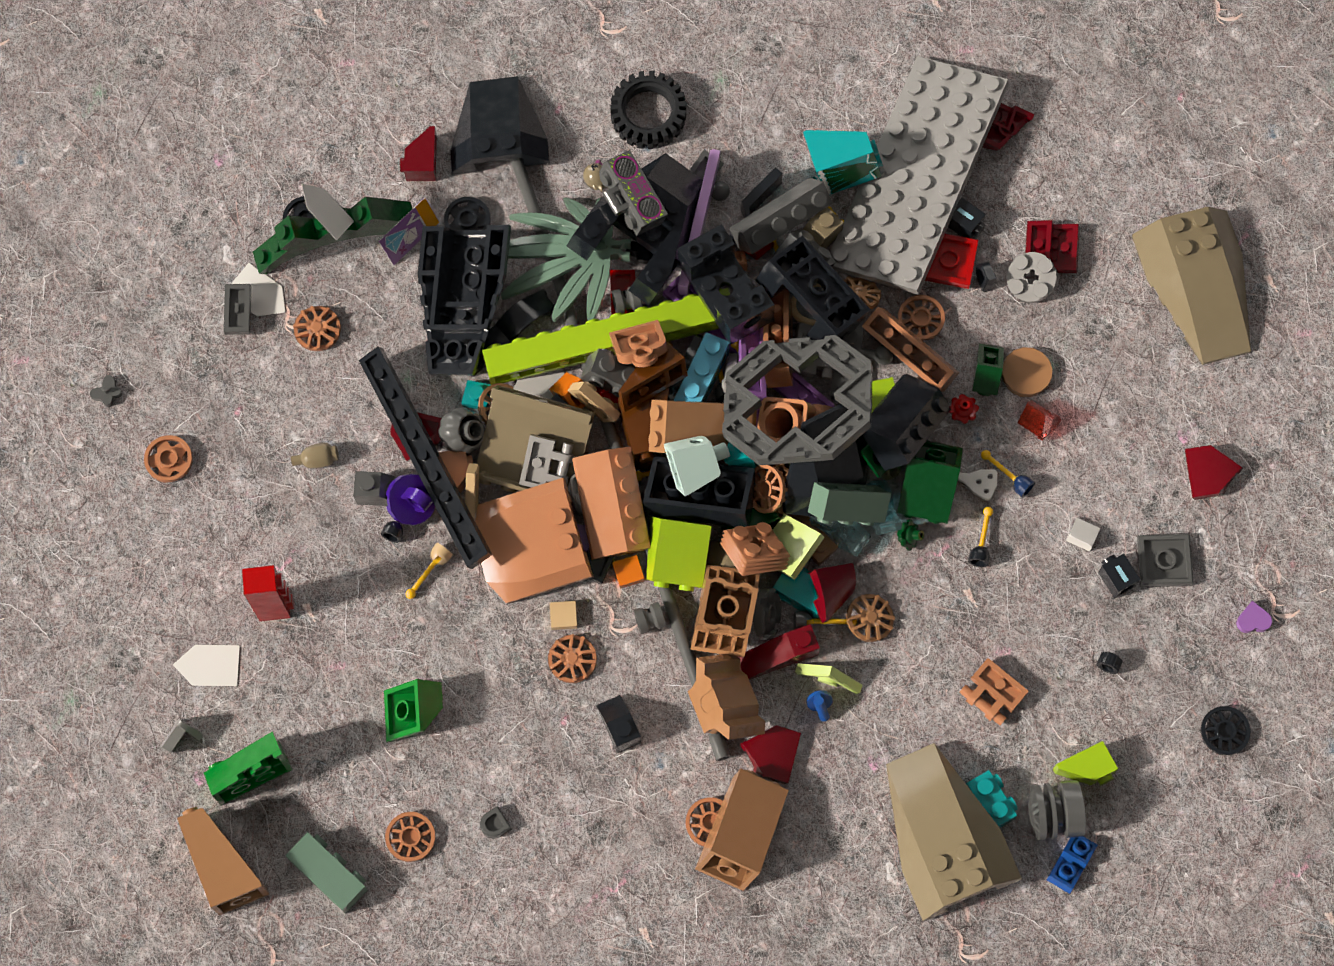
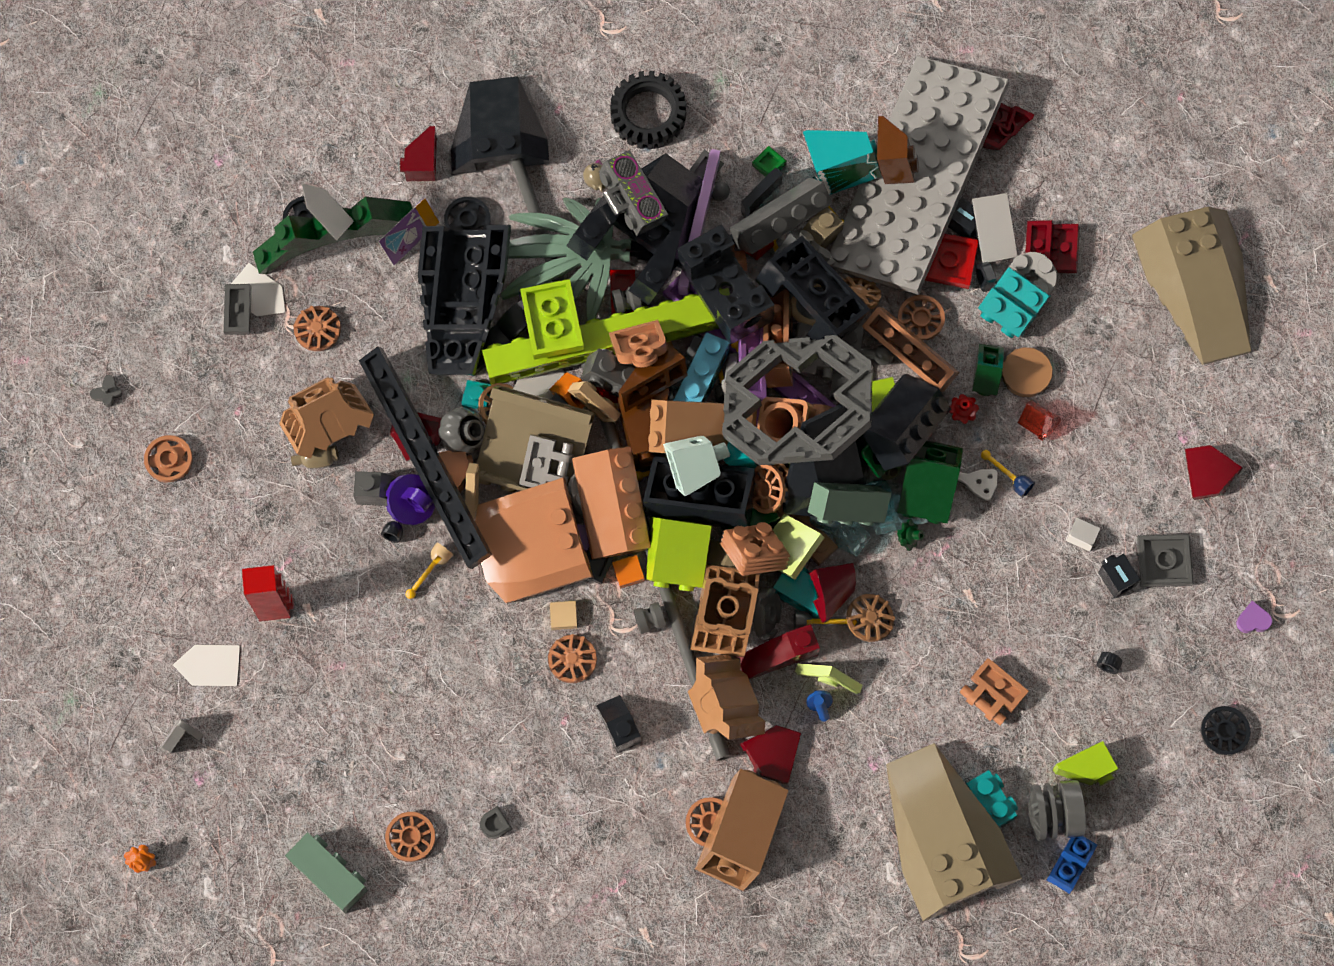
(140, 859): none -> orange plant
(221, 868): medium nougat slope -> none
(247, 769): green wedge -> none
(324, 415): none -> medium nougat slope
(411, 707): green slope -> none
(552, 319): none -> lime plate
(768, 161): none -> green tile
(895, 154): none -> reddish brown slope
(979, 555): black hinge -> none
(994, 227): none -> white sticker
(1013, 303): none -> teal plate

